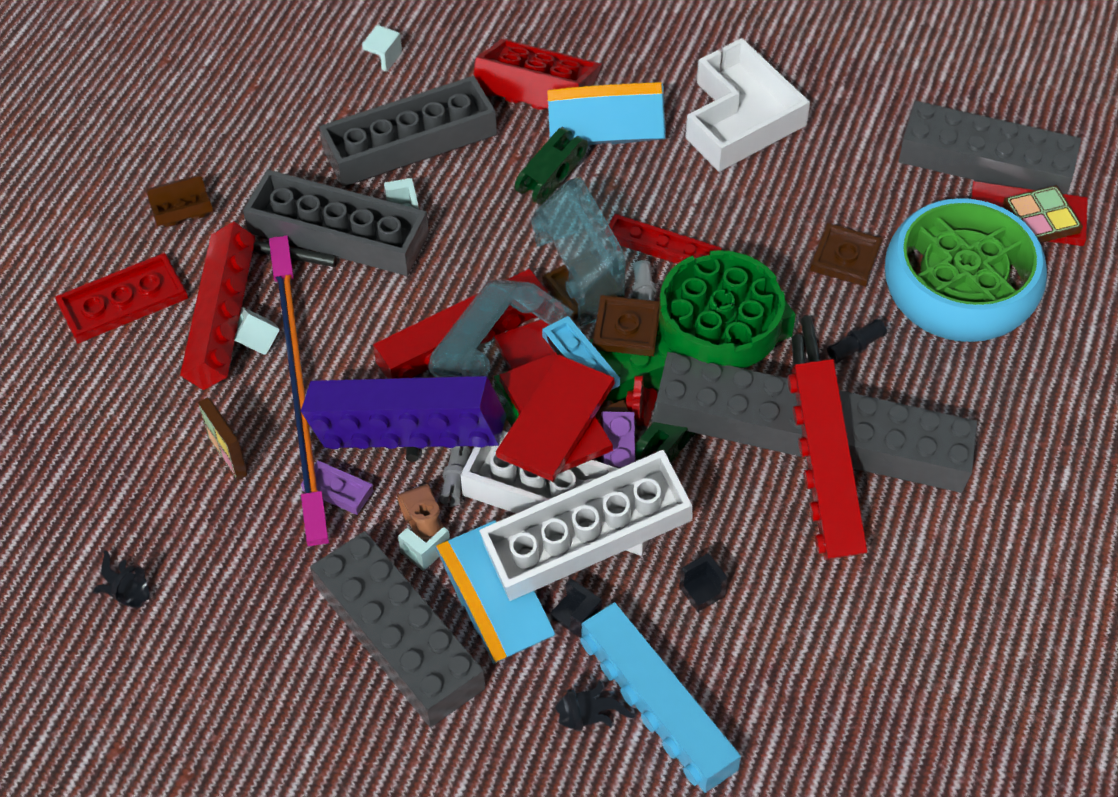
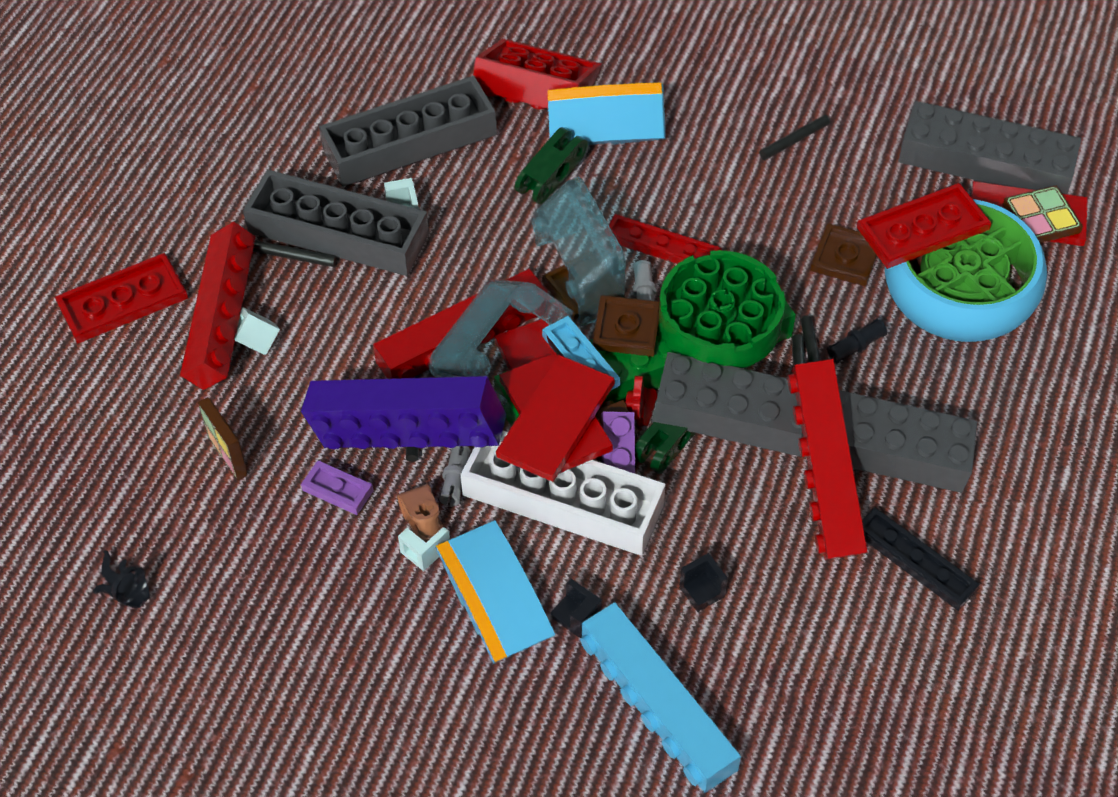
(179, 201): reddish brown bracket -> none
(312, 499): piece -> none
(384, 43): light aqua panel -> none
(398, 628): dark grey brick -> none
(583, 709): black piece -> none
(586, 525): white brick -> none
(749, 106): white piece -> none
(794, 137): none -> pearl dark grey bar
(918, 559): none -> black tile
(923, 225): none -> red tile

